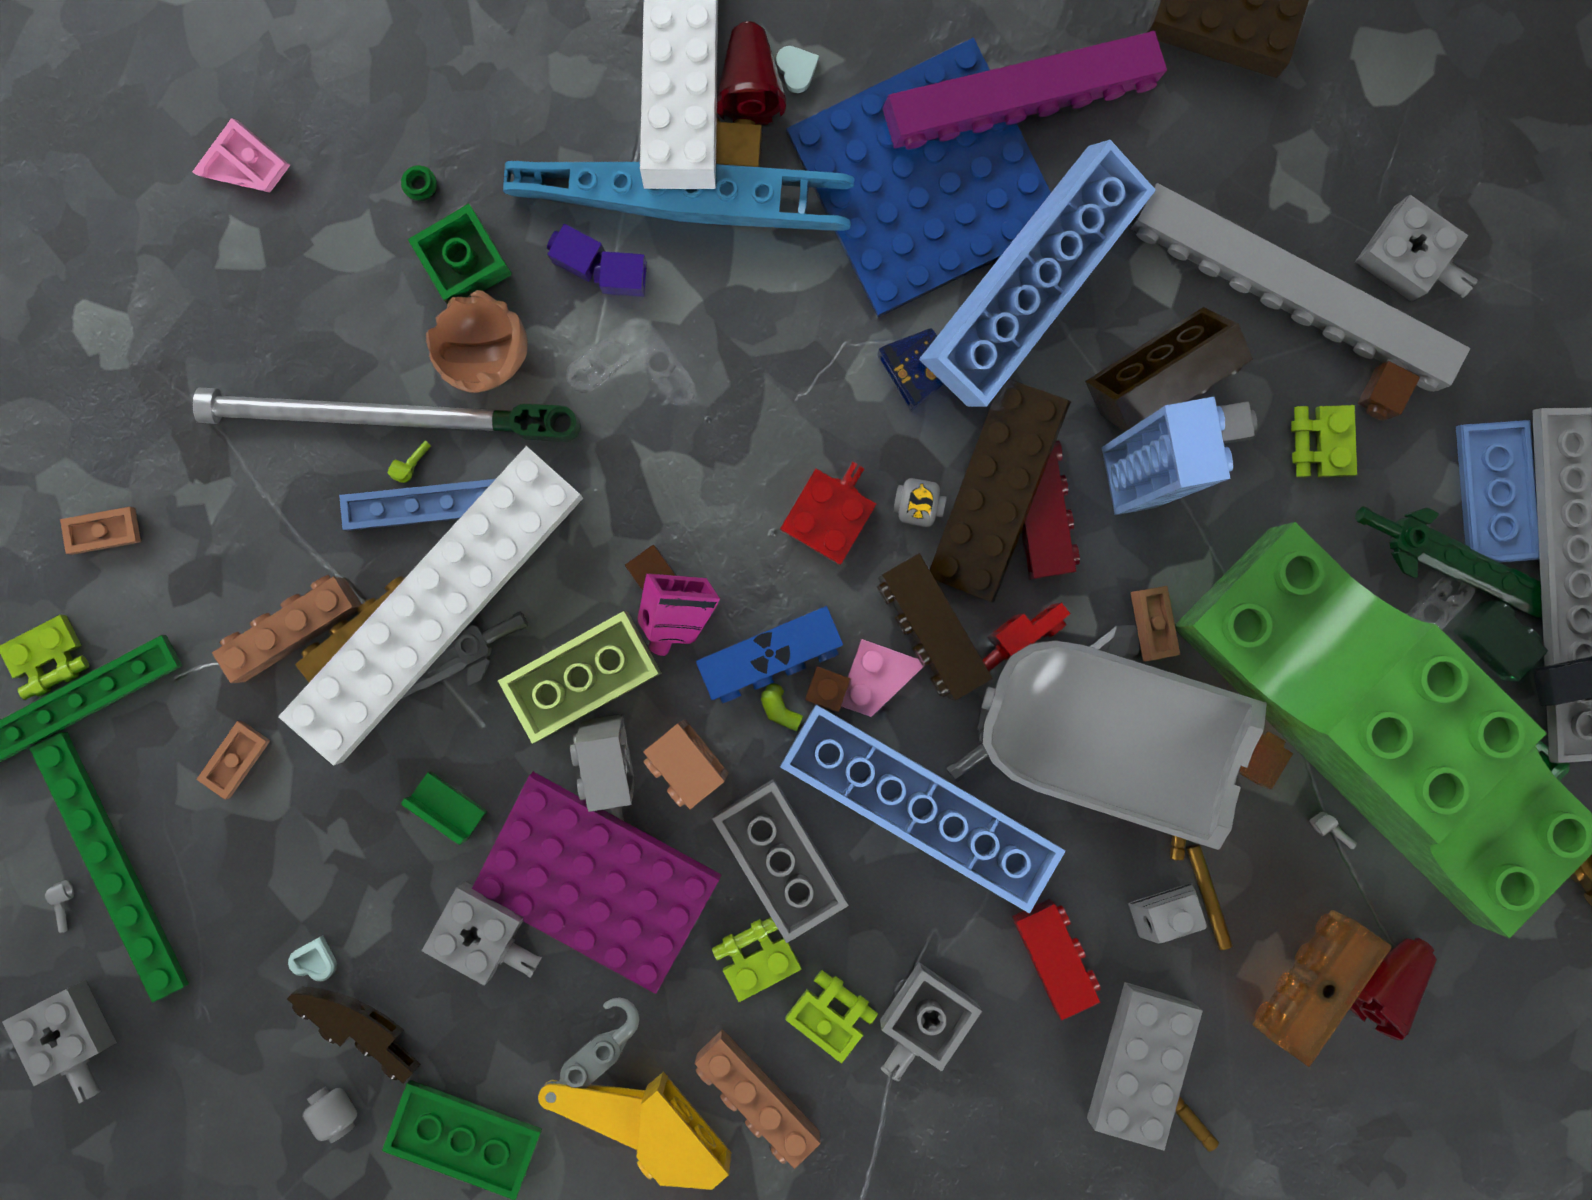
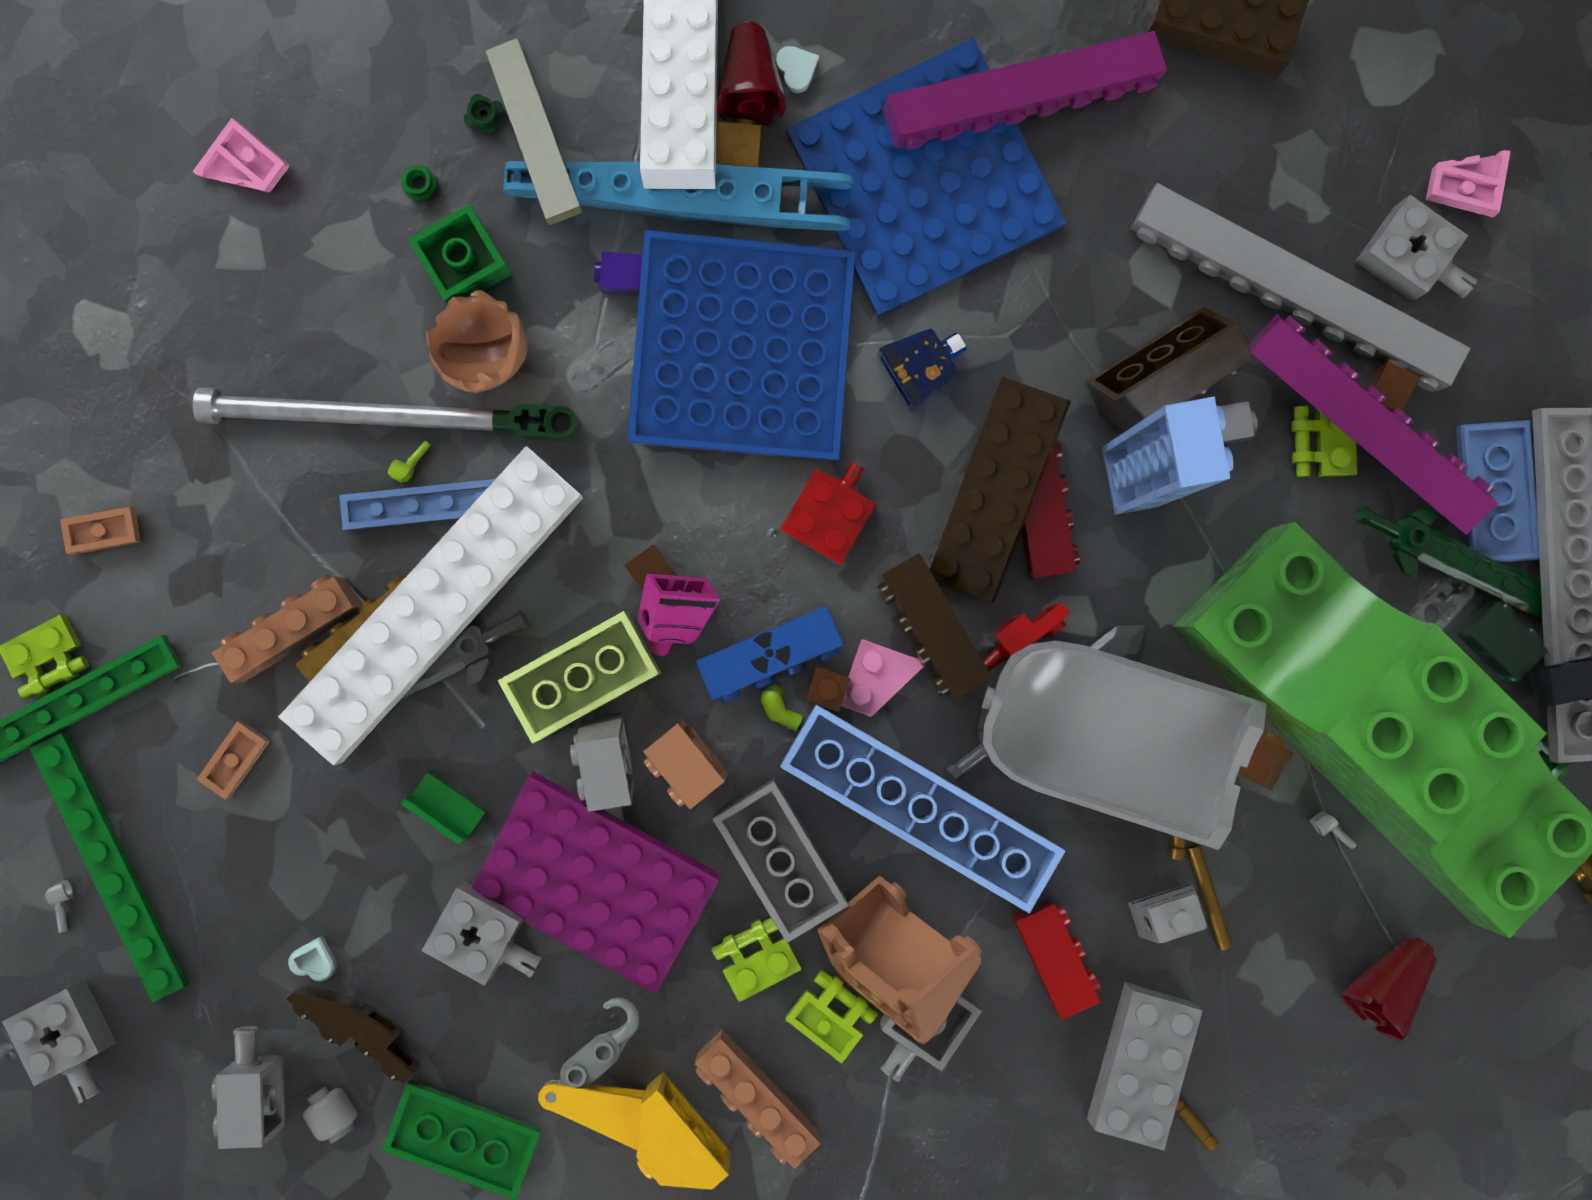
(249, 1095): none -> light grey brick
(479, 104): none -> dark green plate
(533, 132): none -> tile
(574, 251): dark purple brick -> none
(741, 346): none -> blue plate
(899, 959): none -> nougat windscreen
(919, 502): light grey head -> none
(1038, 274): light blue brick -> none
(1155, 623): nougat plate -> none
(1320, 986): clear orange brick -> none
(1372, 424): none -> magenta brick
(1470, 184): none -> bright pink wing

